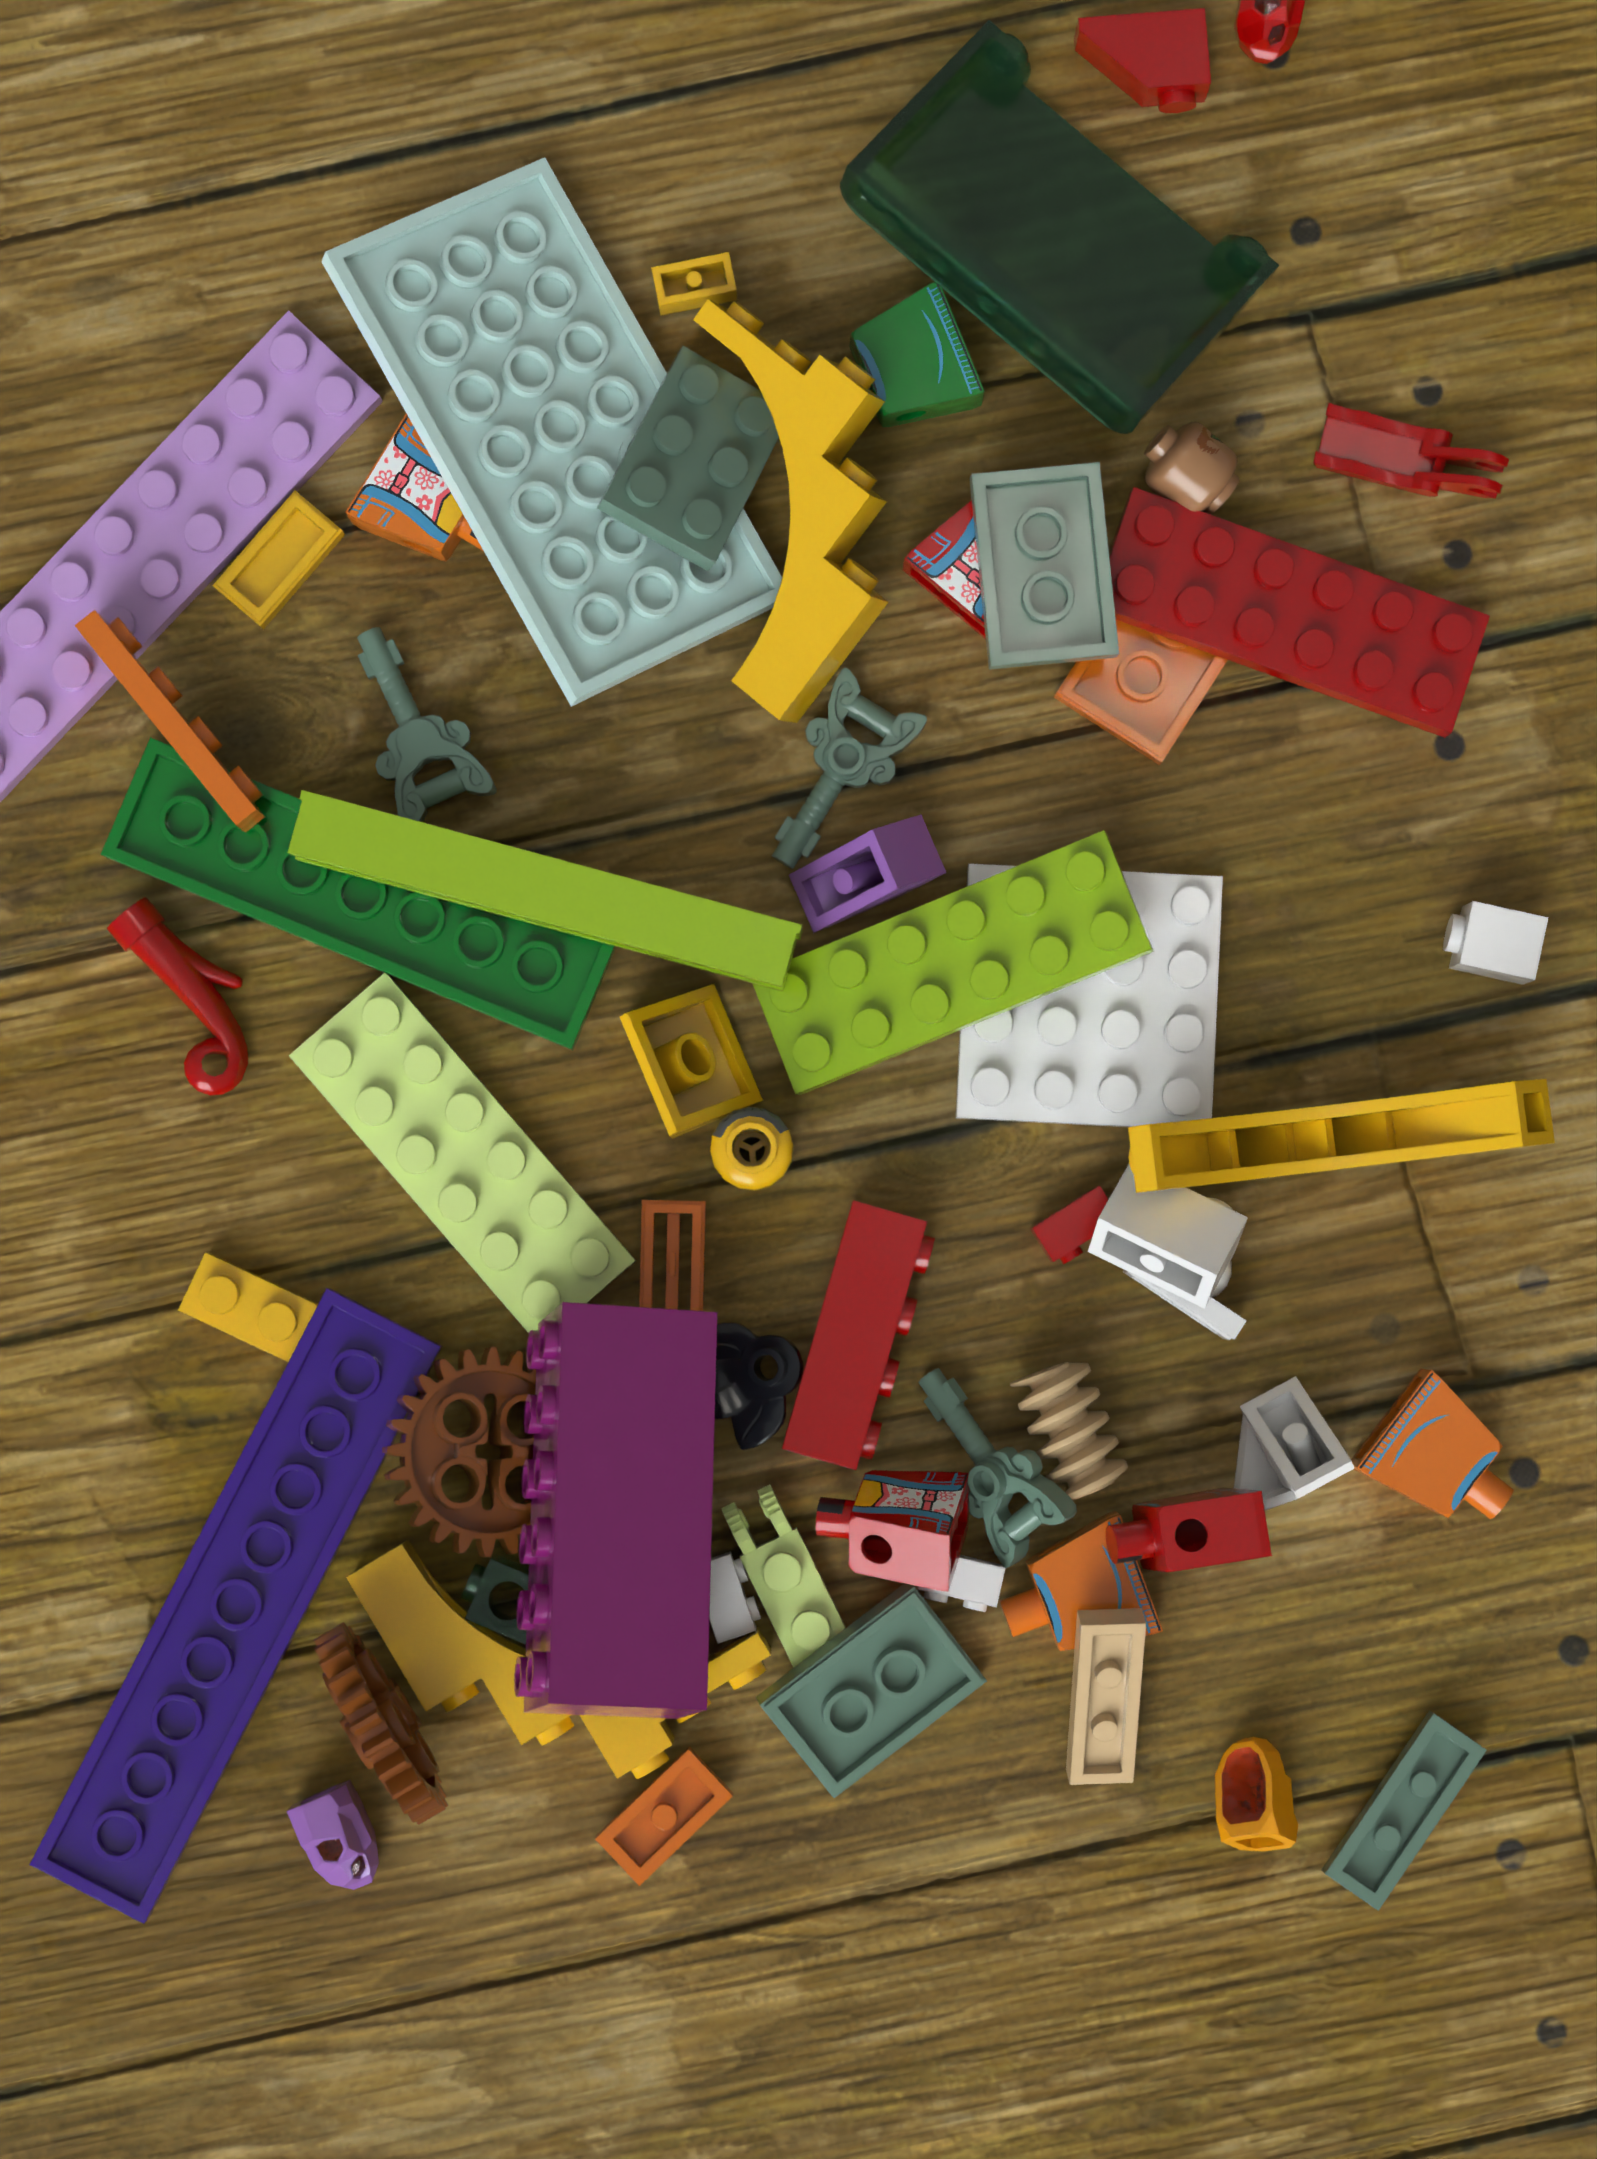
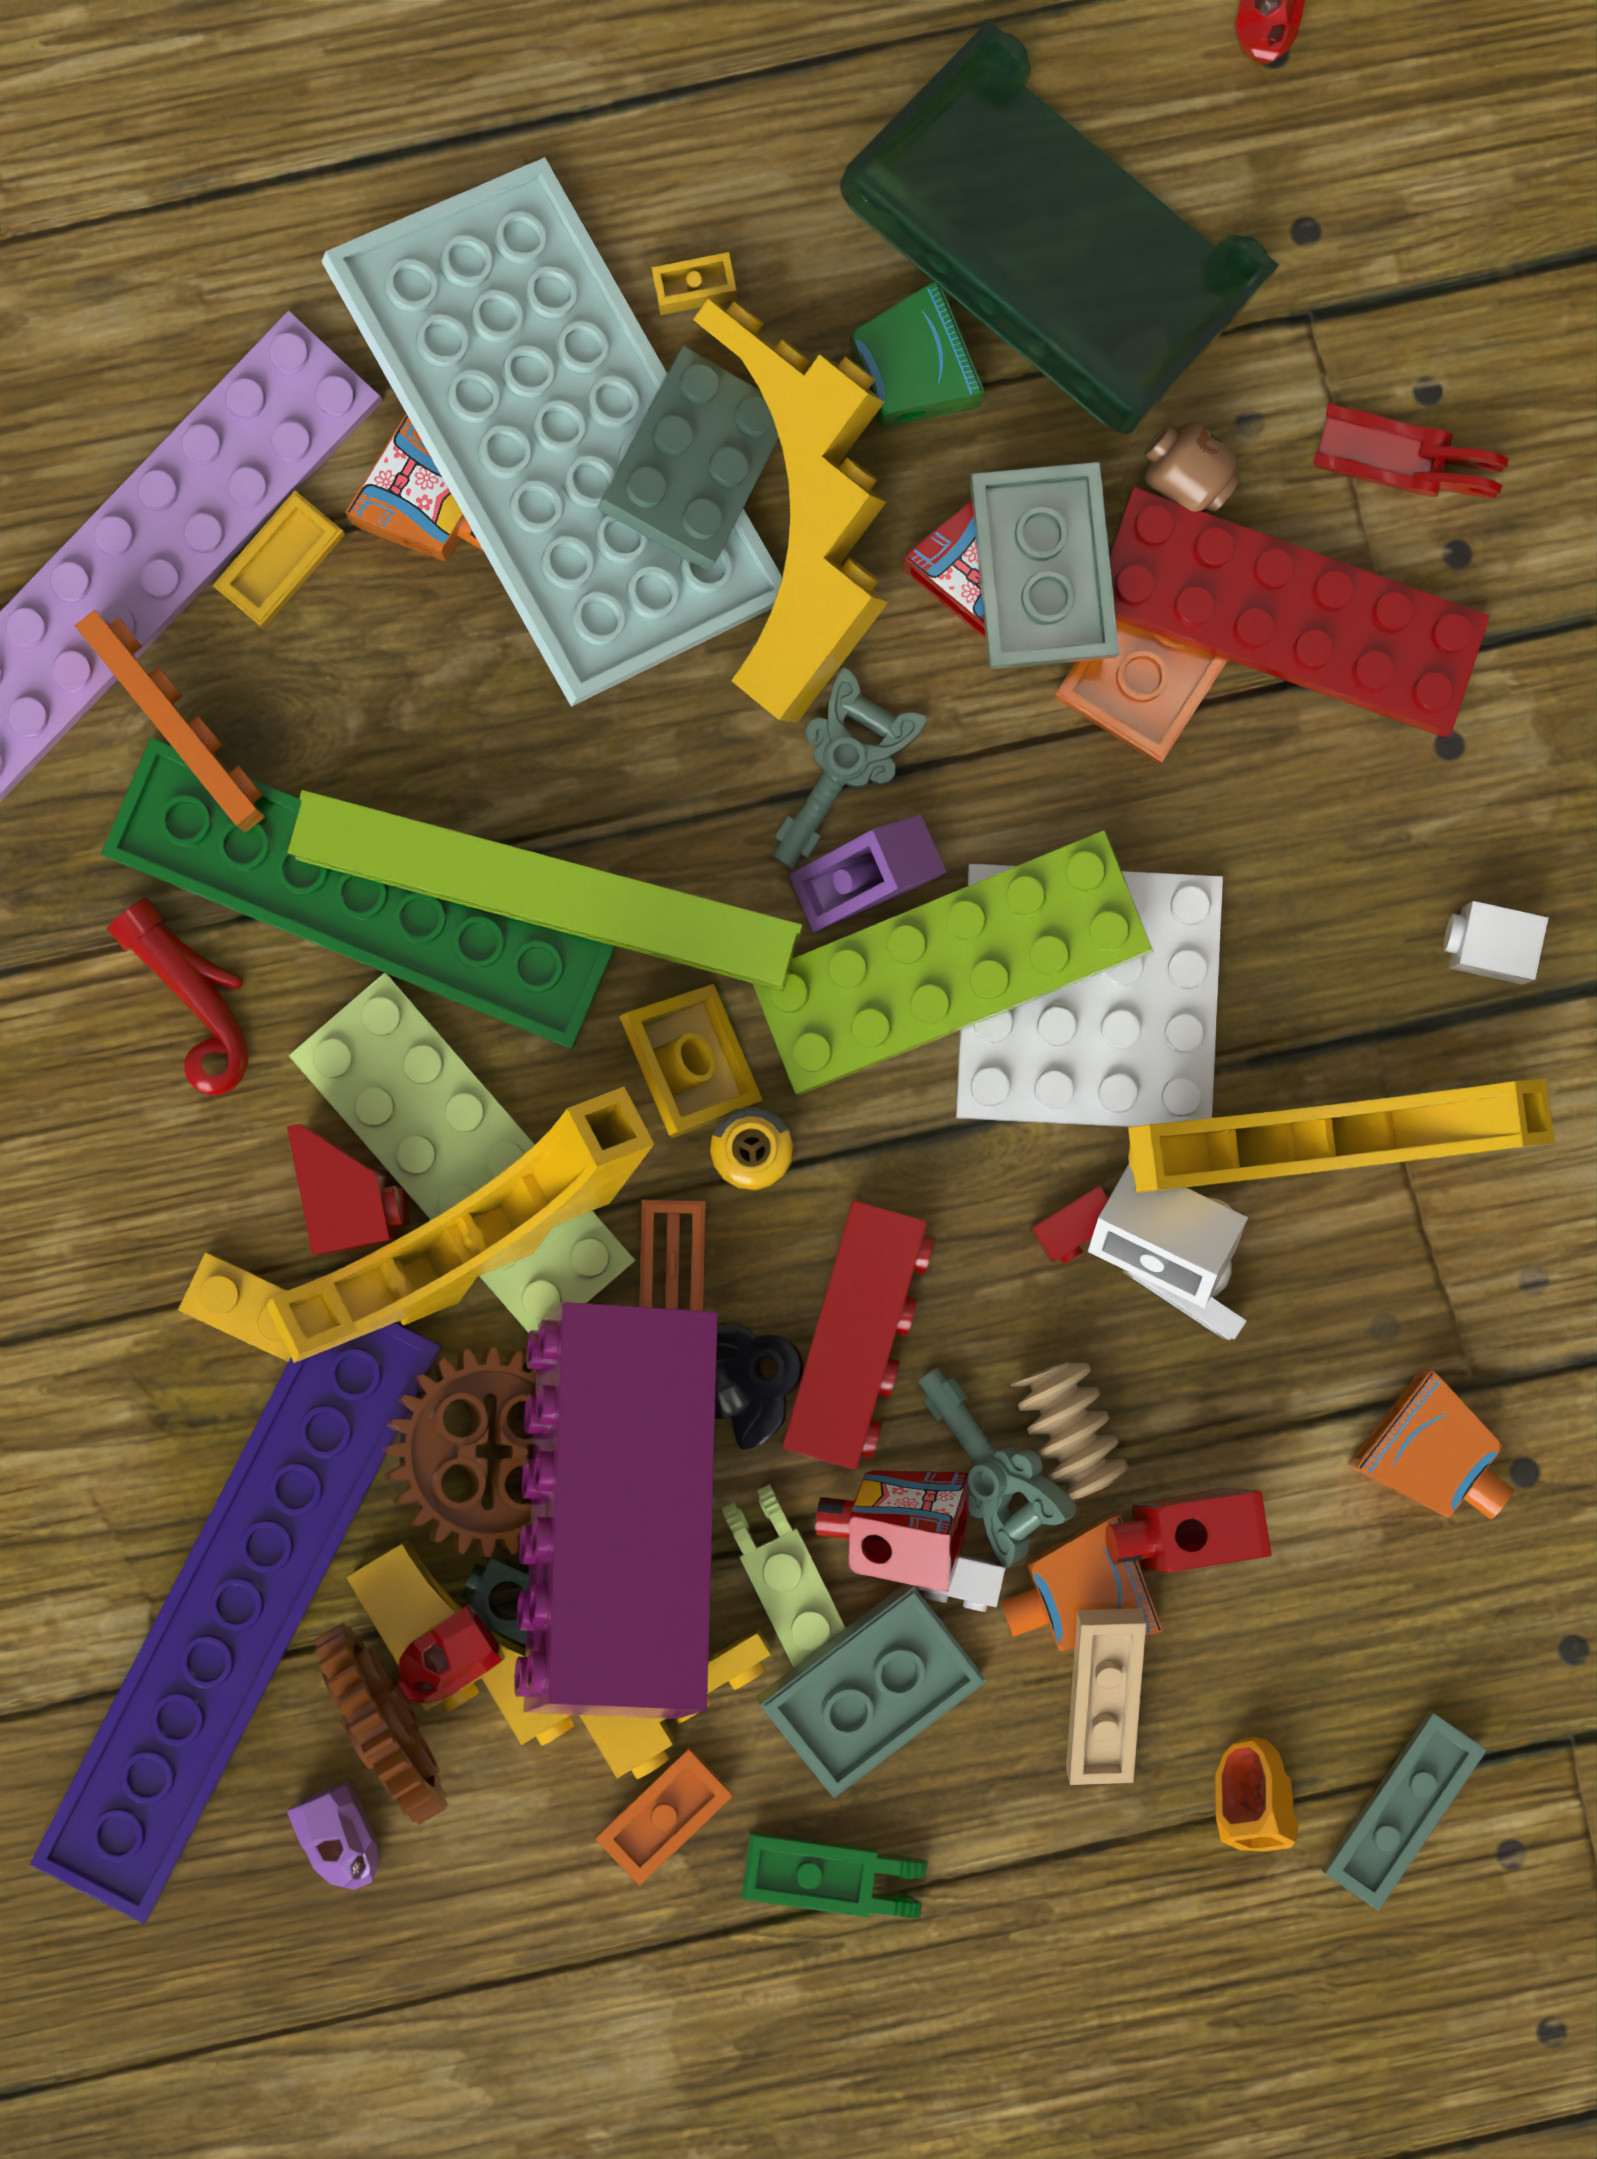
(343, 1196): none -> red slope
(418, 738): sand green piece -> none
(431, 1268): none -> yellow arch
(448, 1657): none -> red rock
(729, 1608): white piece -> none
(826, 1876): none -> green hinge
(1151, 55): red slope -> none
(1286, 1446): white slope -> none

